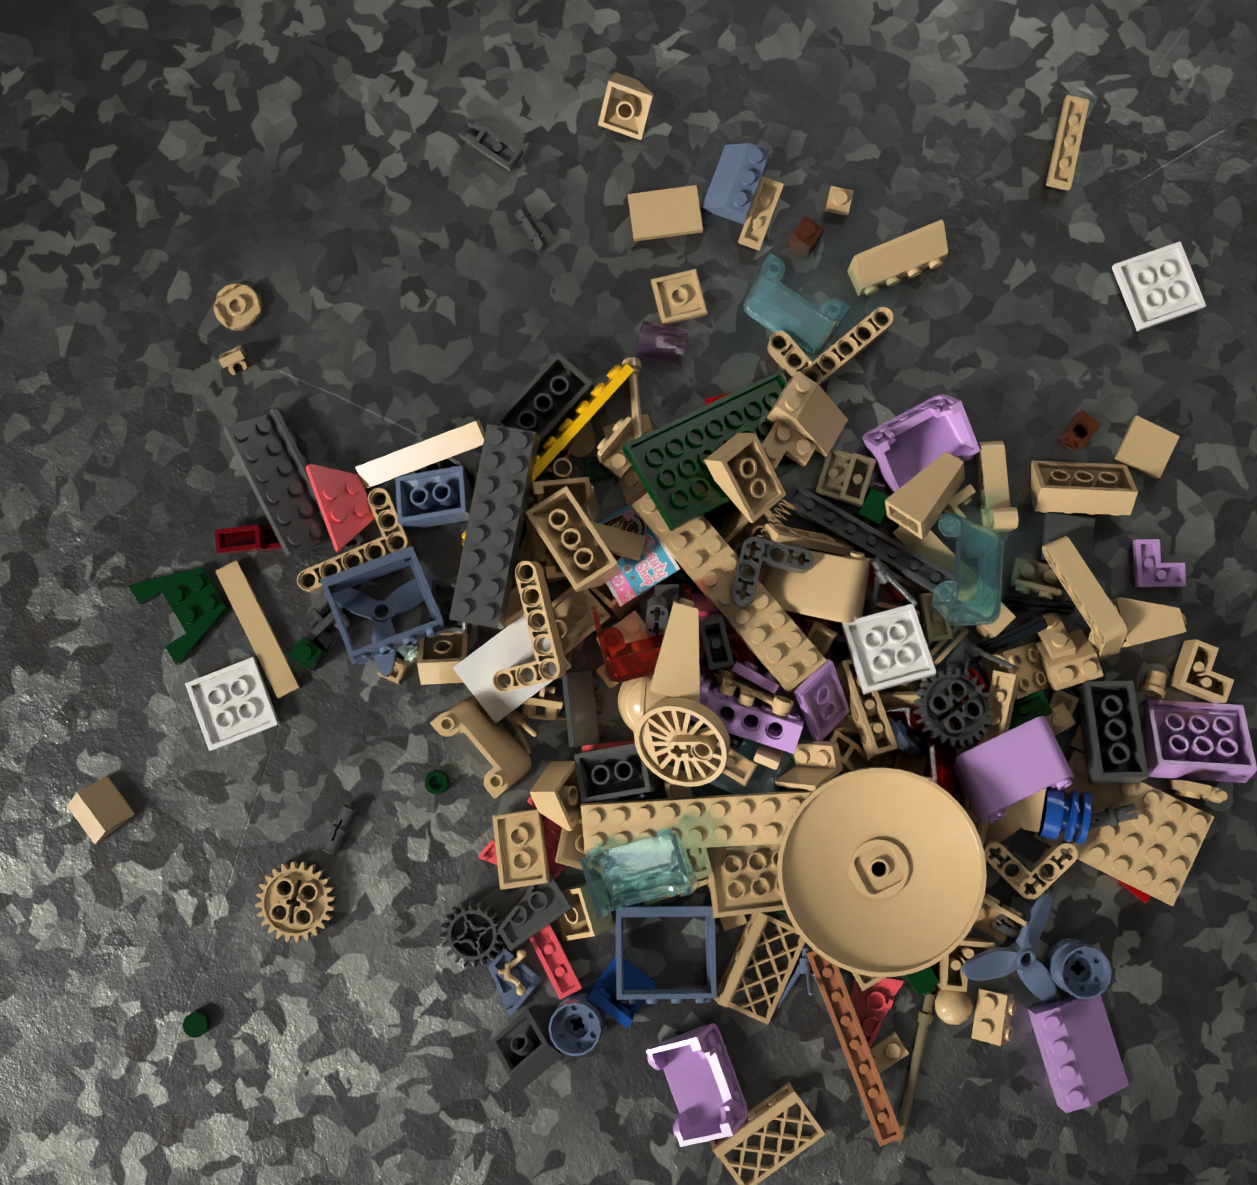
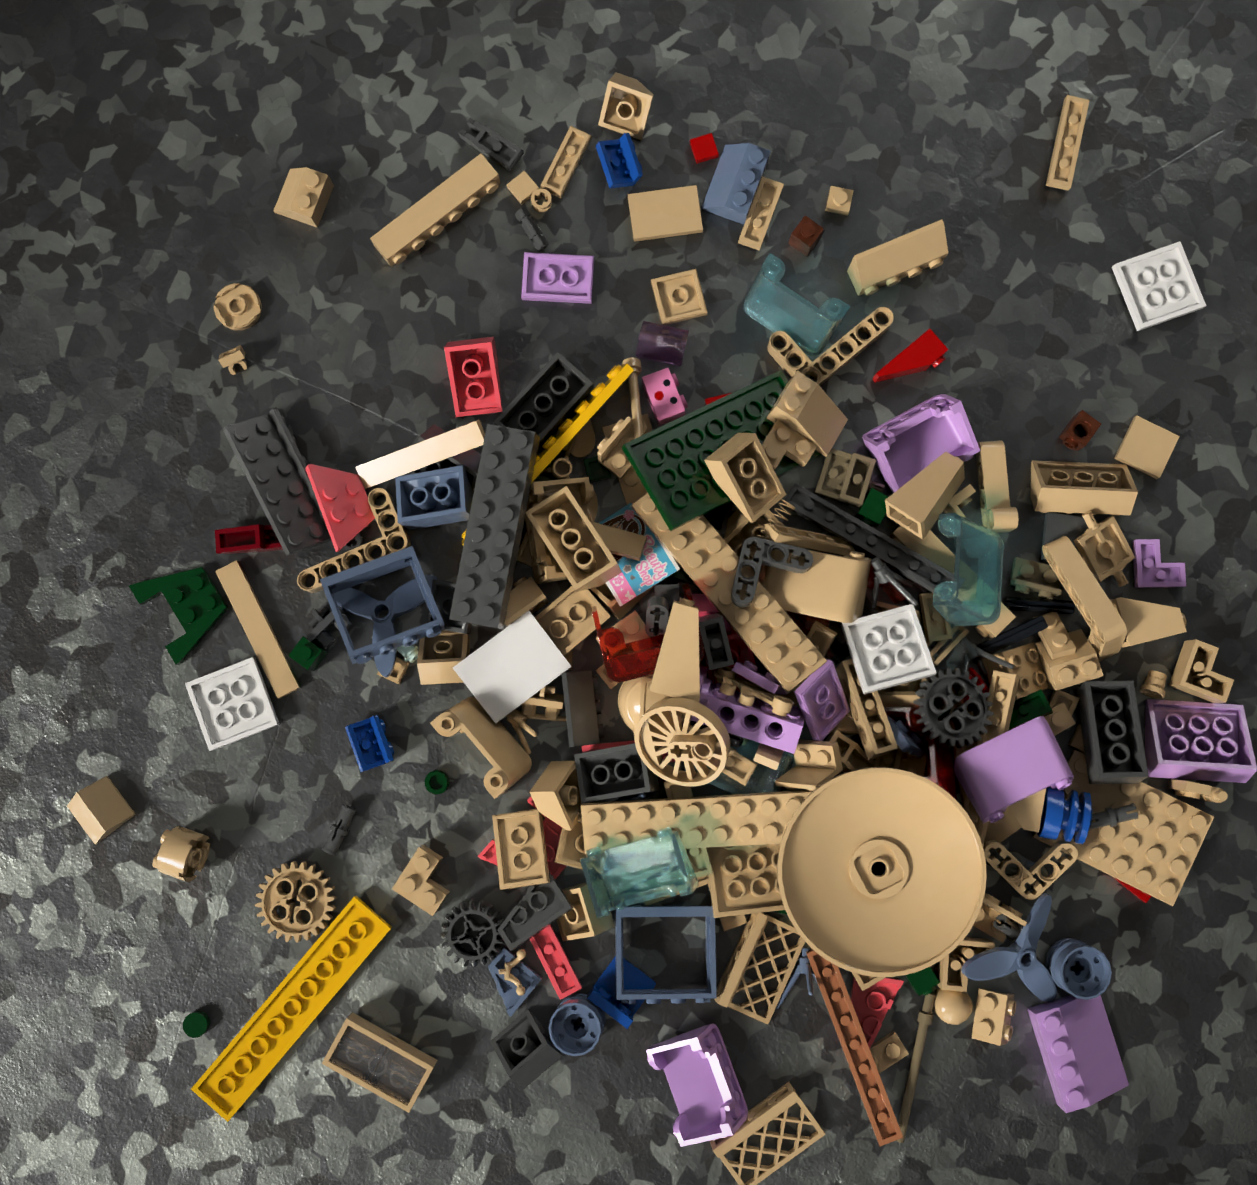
(182, 853): none -> tan brick
(291, 1008): none -> yellow plate
(304, 195): none -> tan slope
(370, 743): none -> blue bracket
(379, 1062): none -> brick
(416, 883): none -> tan brick
(436, 210): none -> tan brick
(474, 376): none -> coral slope
(522, 187): none -> tan tile
(537, 633): tan beam -> none
(545, 205): none -> tan bush
(557, 278): none -> lavender tile
(566, 161): none -> tan tile
(619, 161): none -> blue bracket
(663, 396): none -> bright pink brick
(704, 148): none -> red tile
(917, 357): none -> red slope
(1104, 549): none -> tan plate

